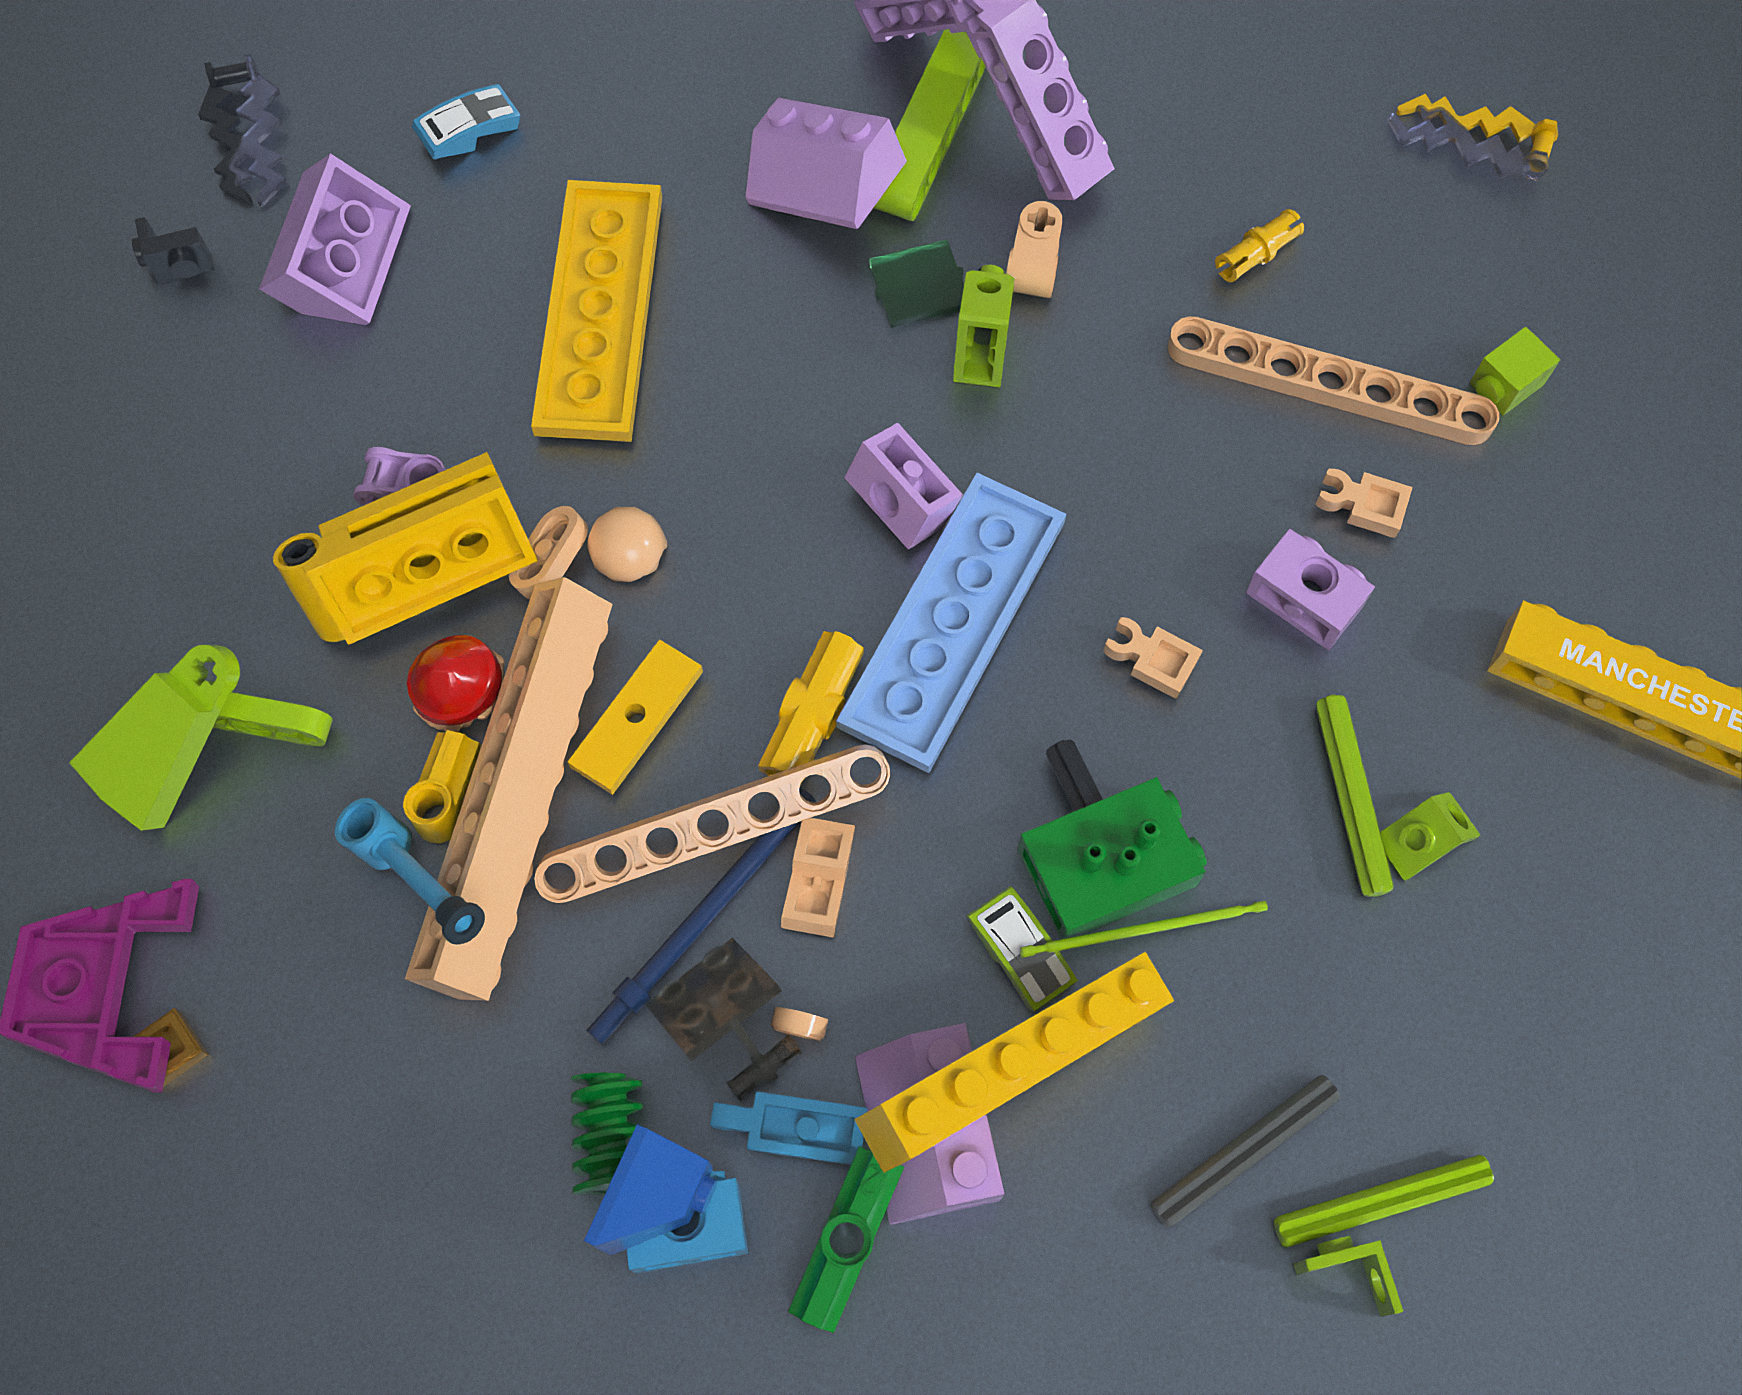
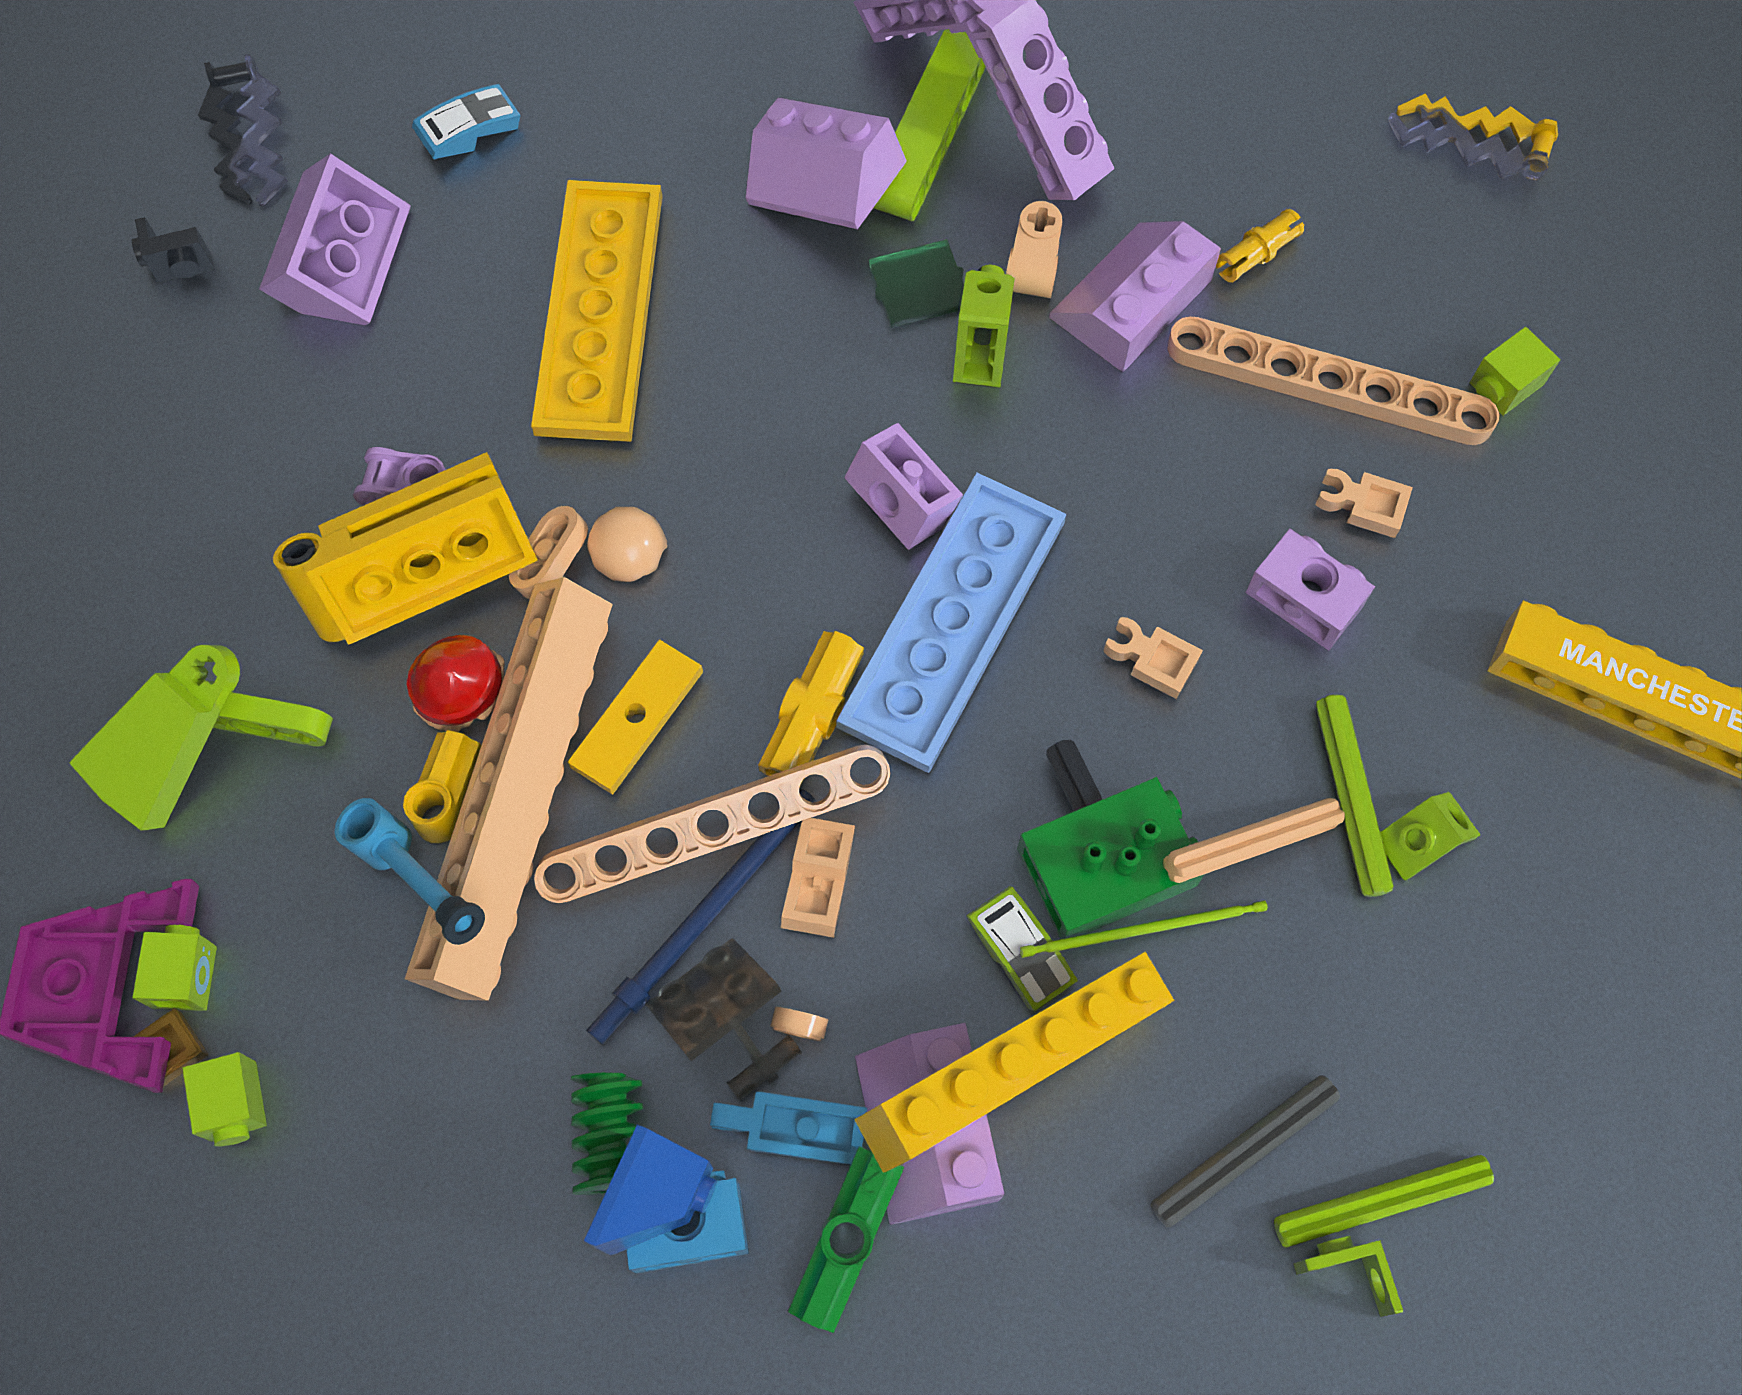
(175, 969): none -> lime brick
(224, 1099): none -> lime brick
(1138, 290): none -> lavender slope
(1253, 840): none -> light nougat axle

